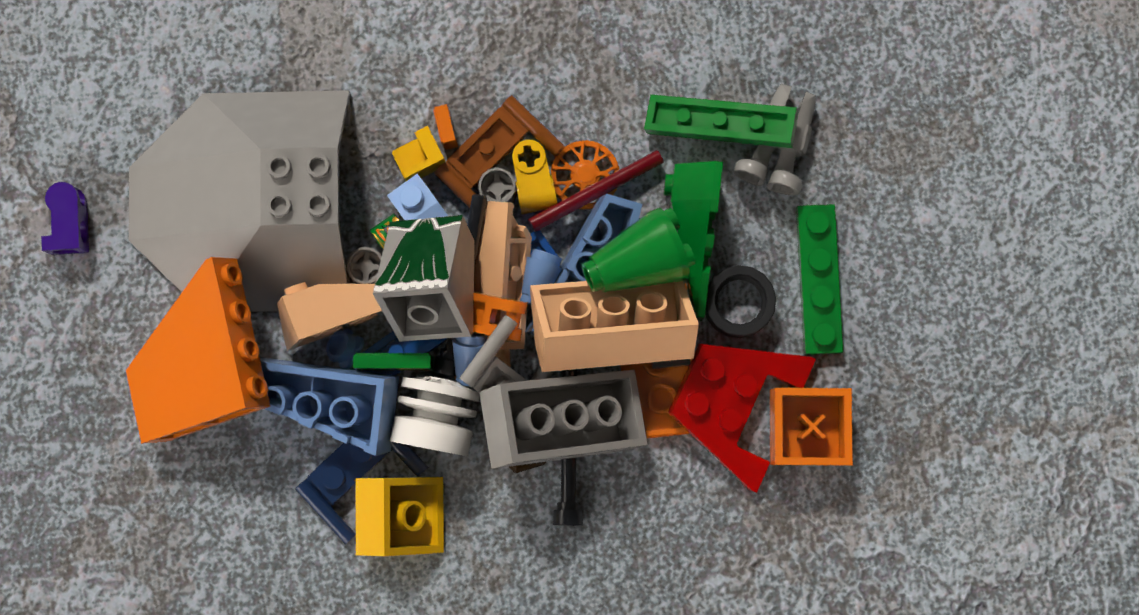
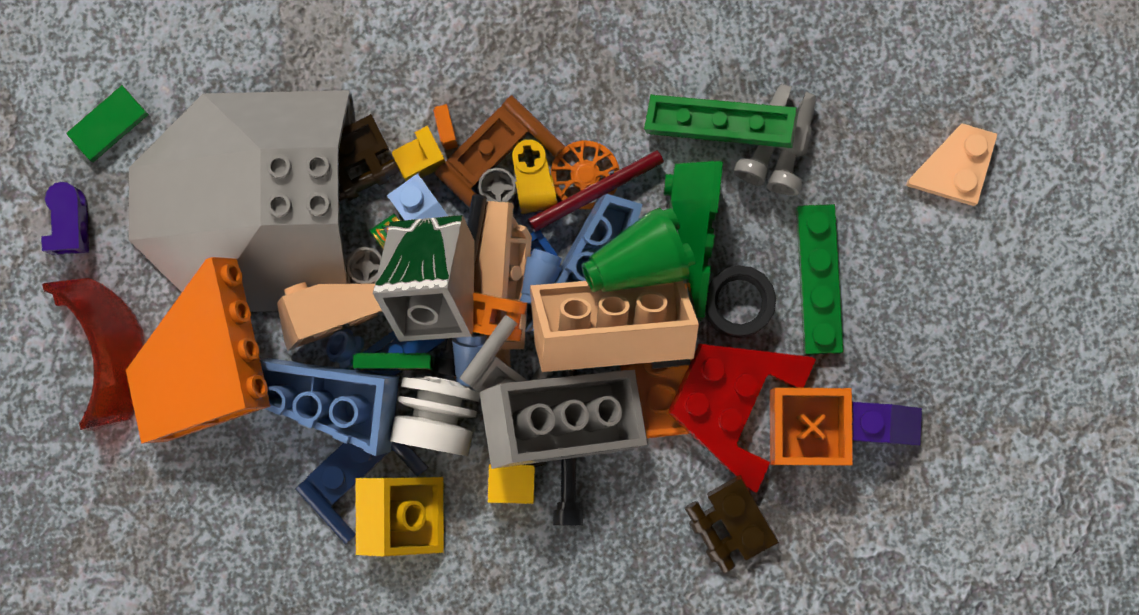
(107, 123): none -> green tile
(114, 343): none -> clear red windscreen
(361, 144): none -> dark brown plate
(511, 484): none -> yellow panel
(742, 519): none -> dark brown plate
(886, 423): none -> dark purple slope
(957, 166): none -> light nougat wing

